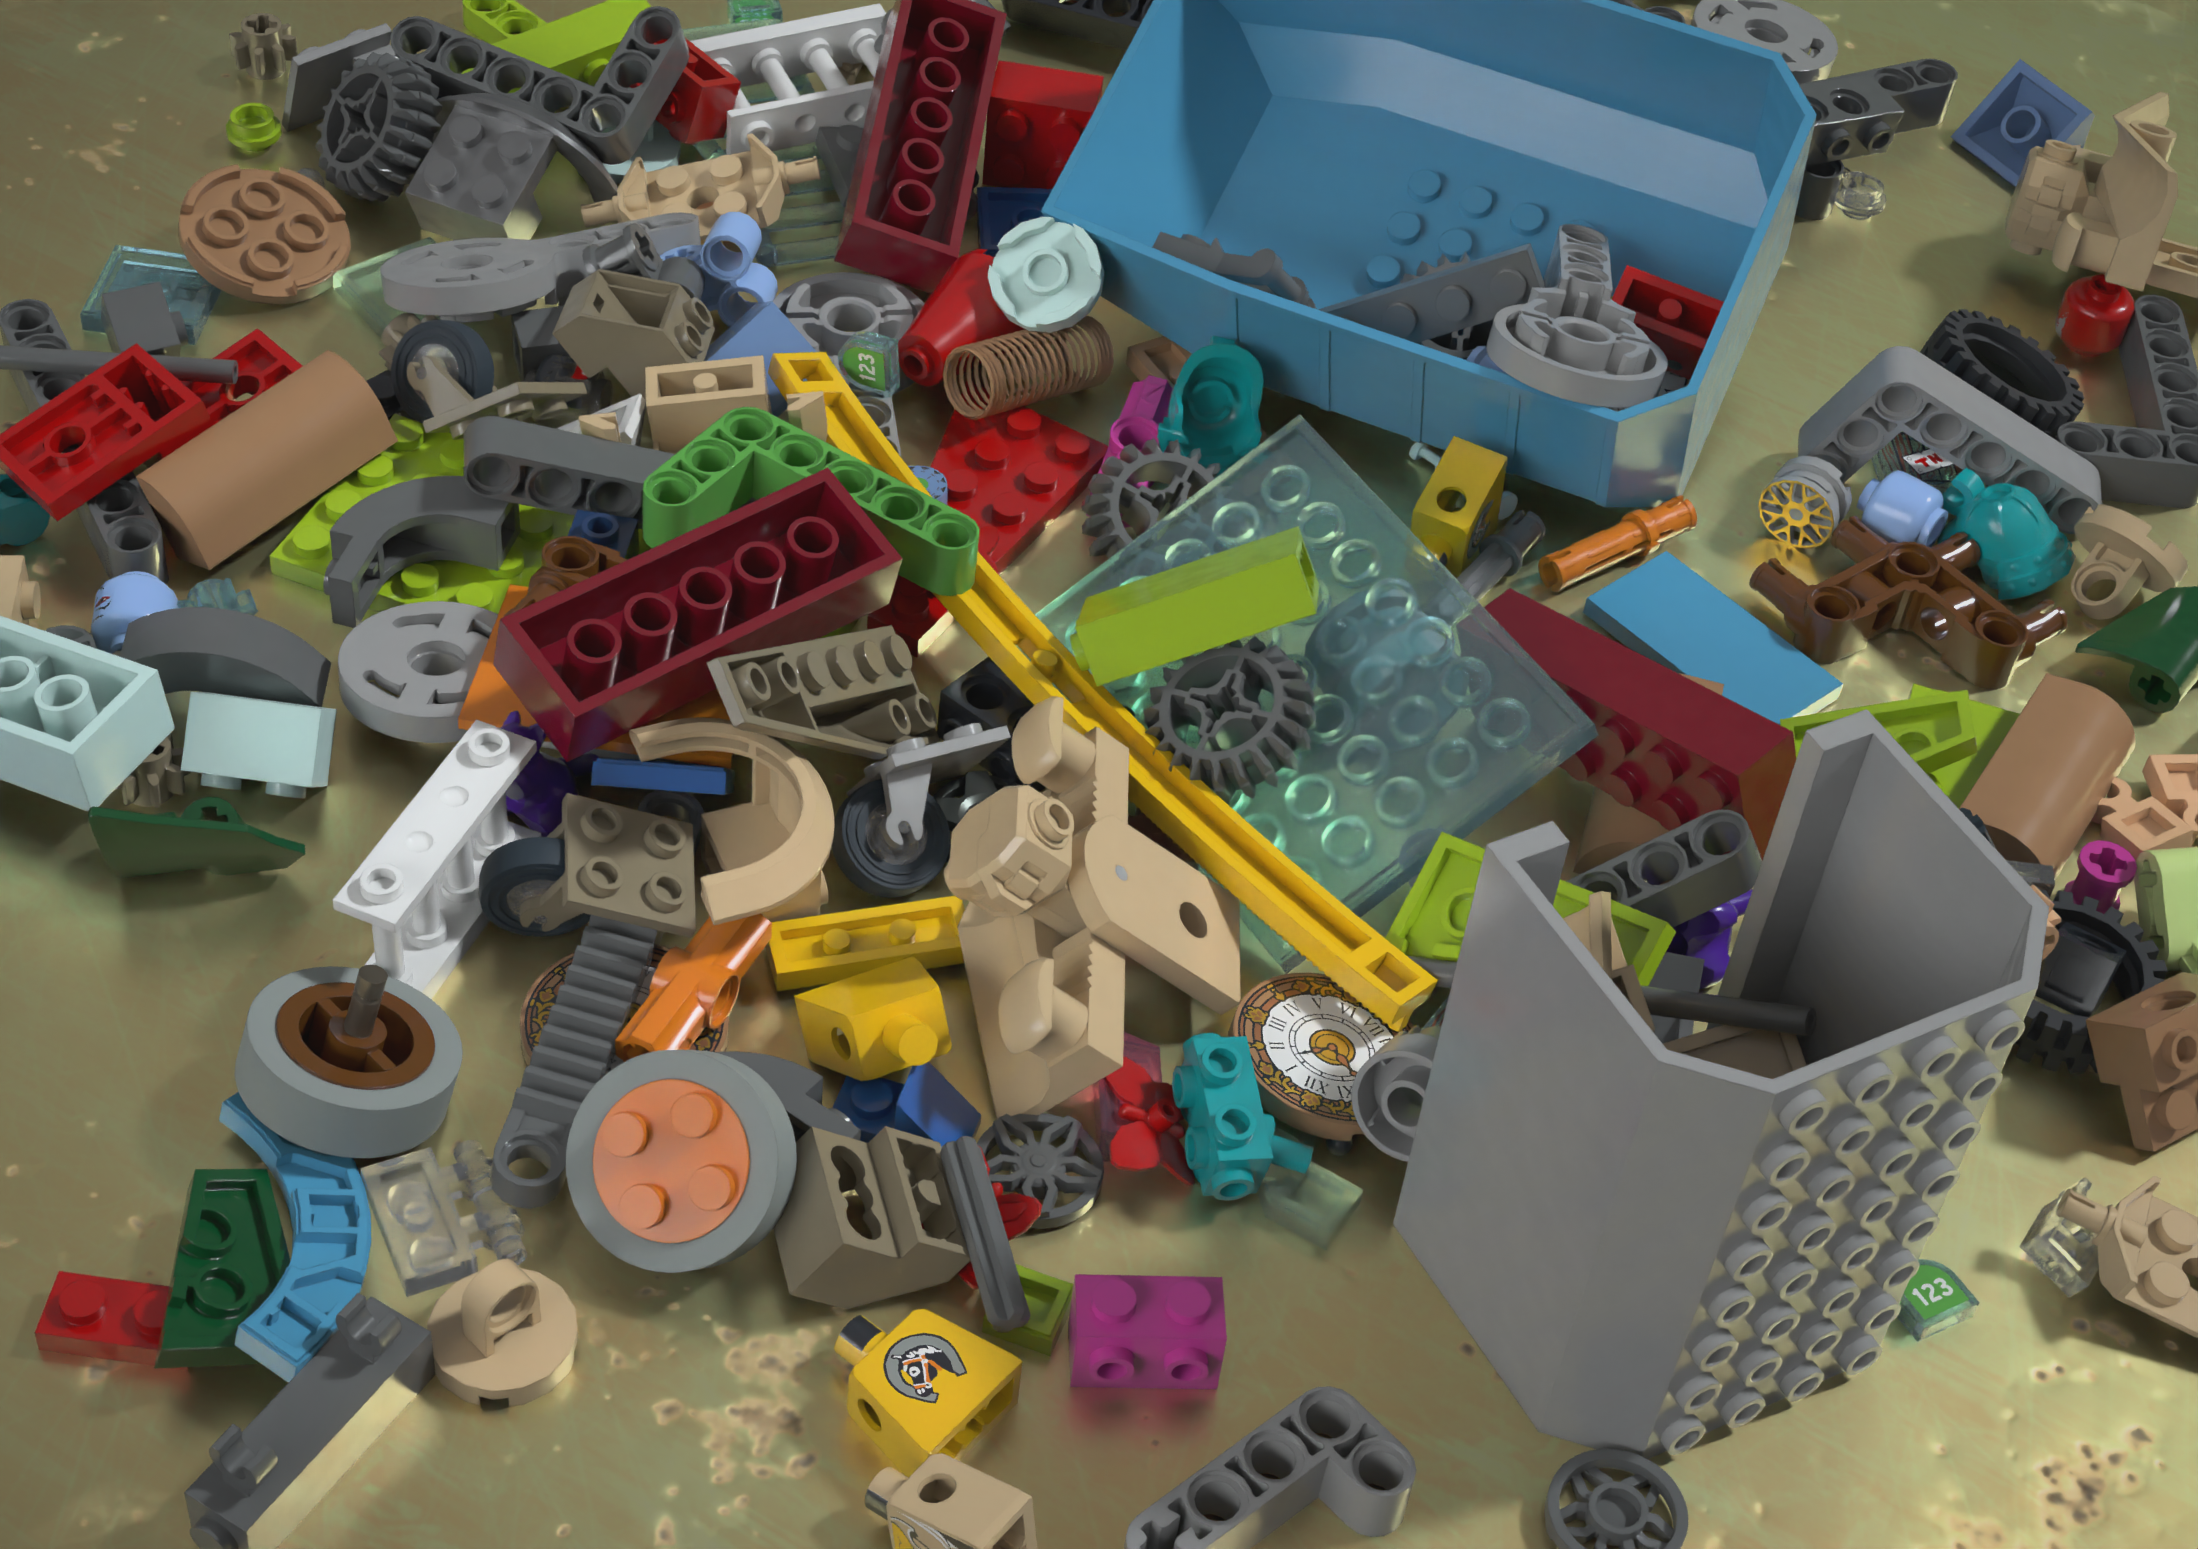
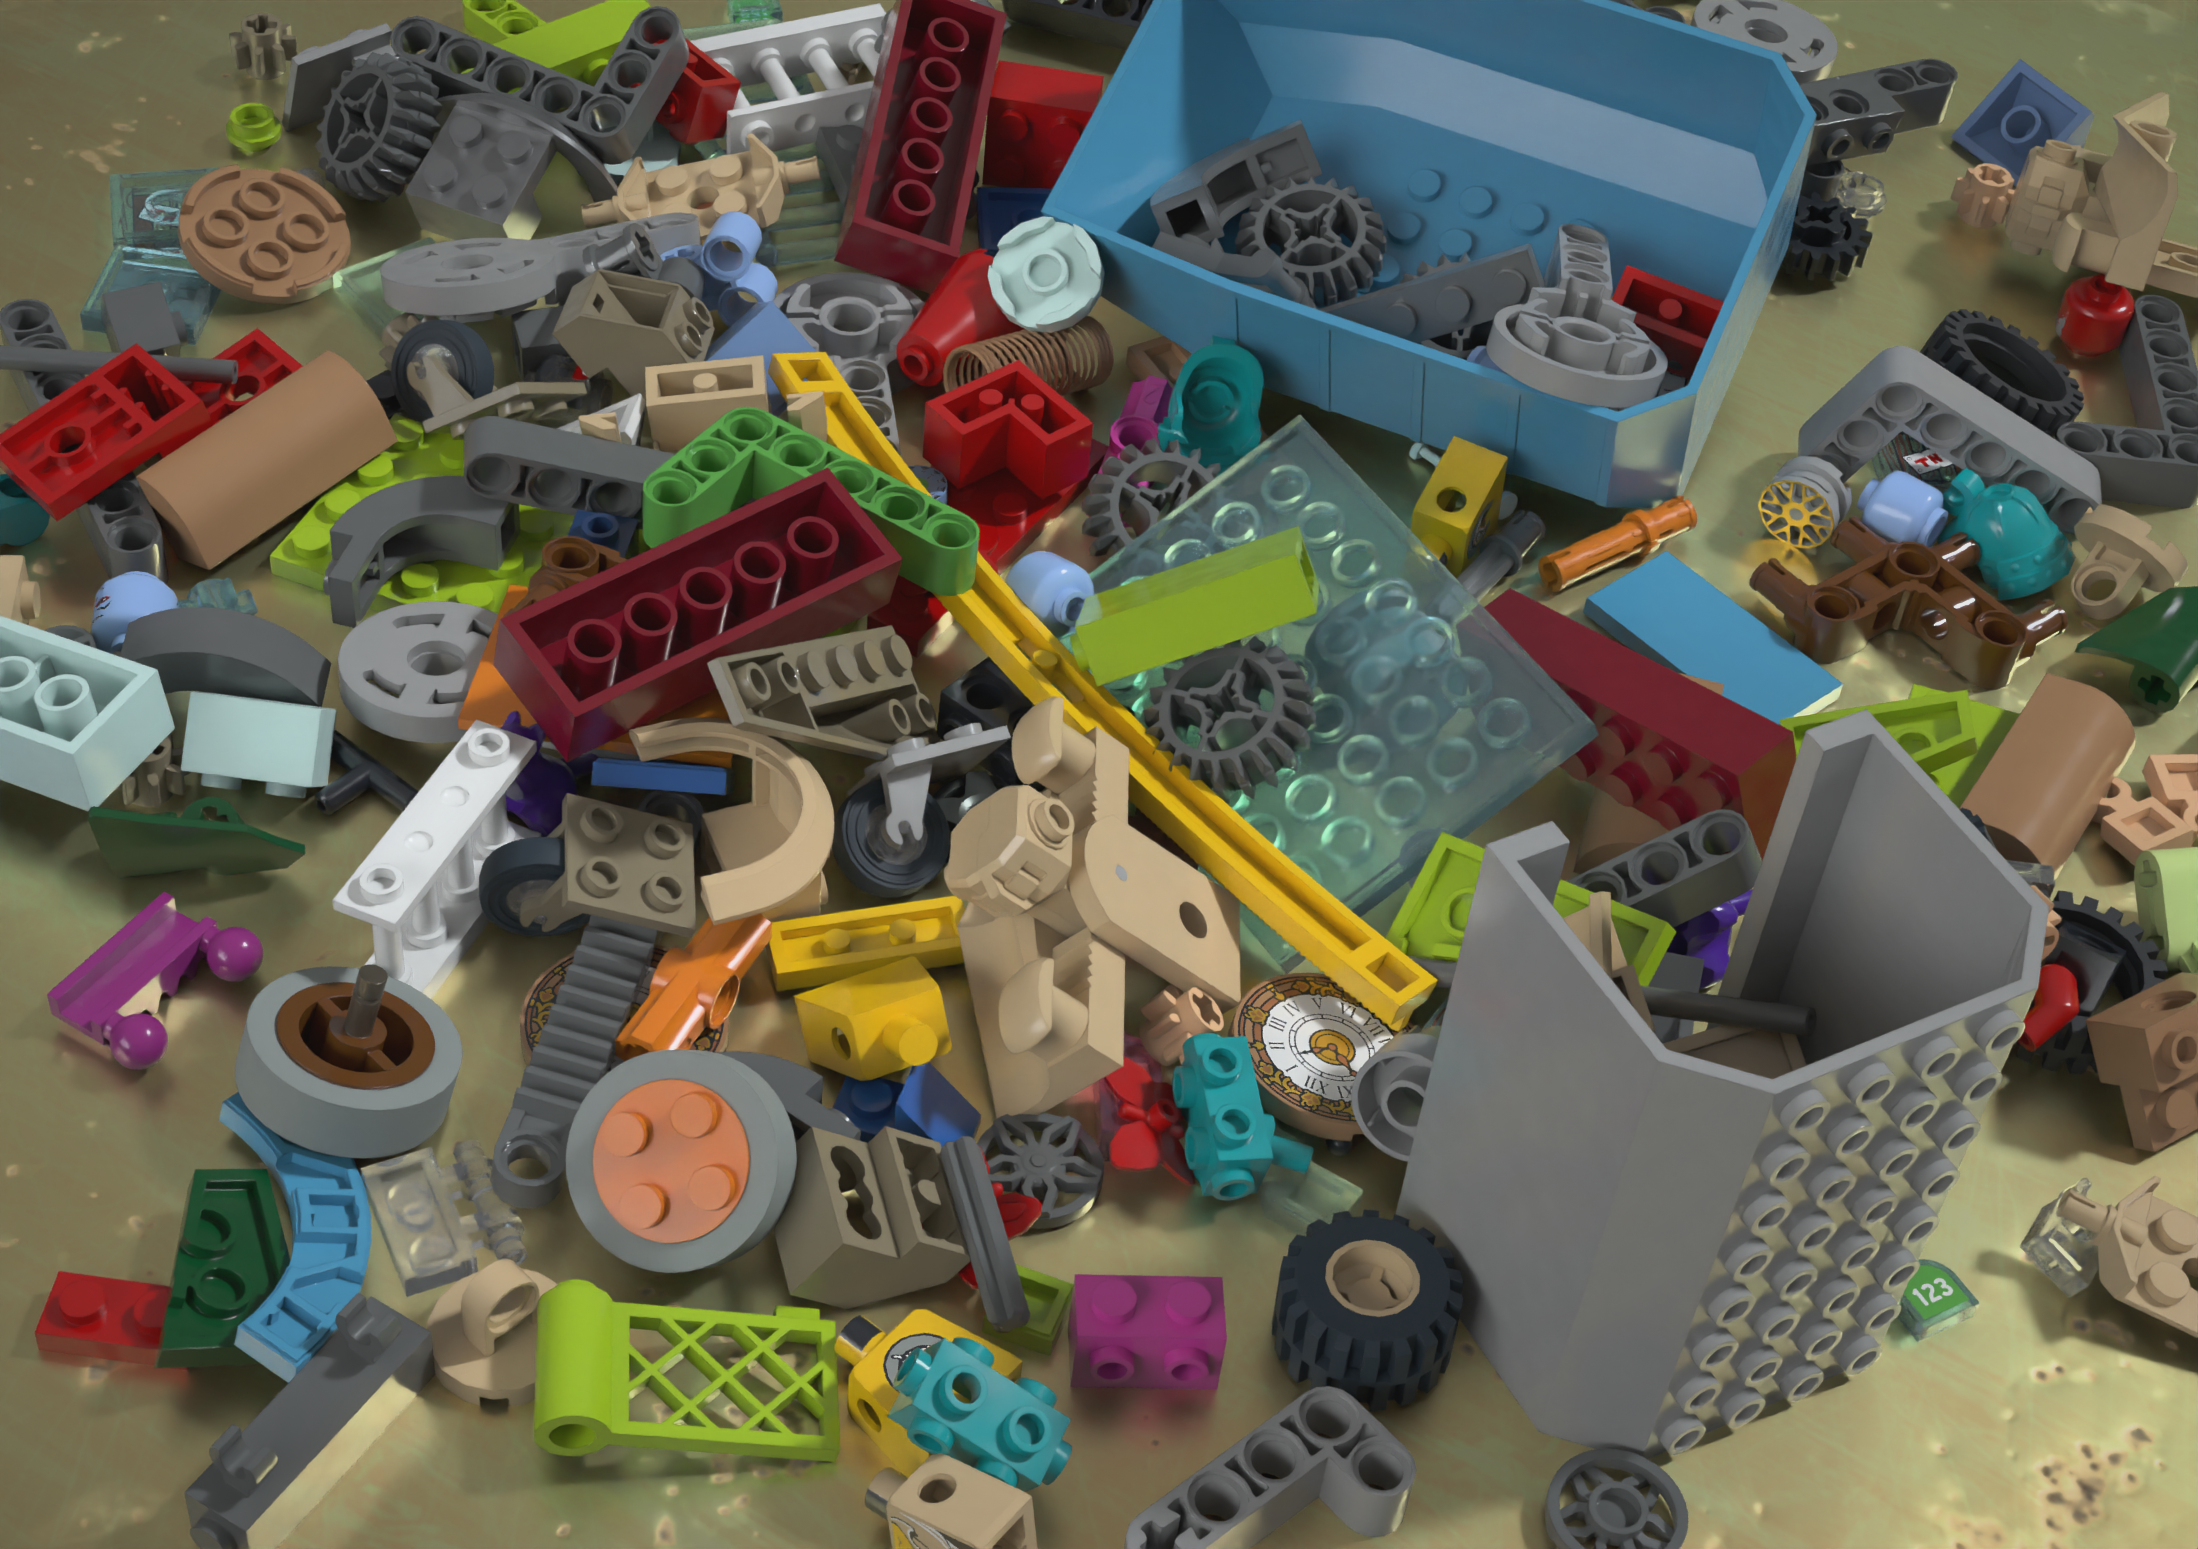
(138, 966): none -> magenta gear
(149, 207): none -> clear light blue tile
(362, 774): none -> black piece
(587, 1388): none -> lime piece
(871, 362): tile -> none
(1001, 1431): none -> teal brick
(1009, 423): none -> red brick
(1051, 589): none -> light blue head
(1174, 1019): none -> light nougat gear
(1225, 182): none -> dark grey arch
(1307, 229): none -> dark grey gear
(1367, 1308): none -> black wheel
(1826, 238): none -> black gear
(1984, 195): none -> light nougat gear
(2054, 1006): none -> red arm
(2102, 874): dark pink bush -> none

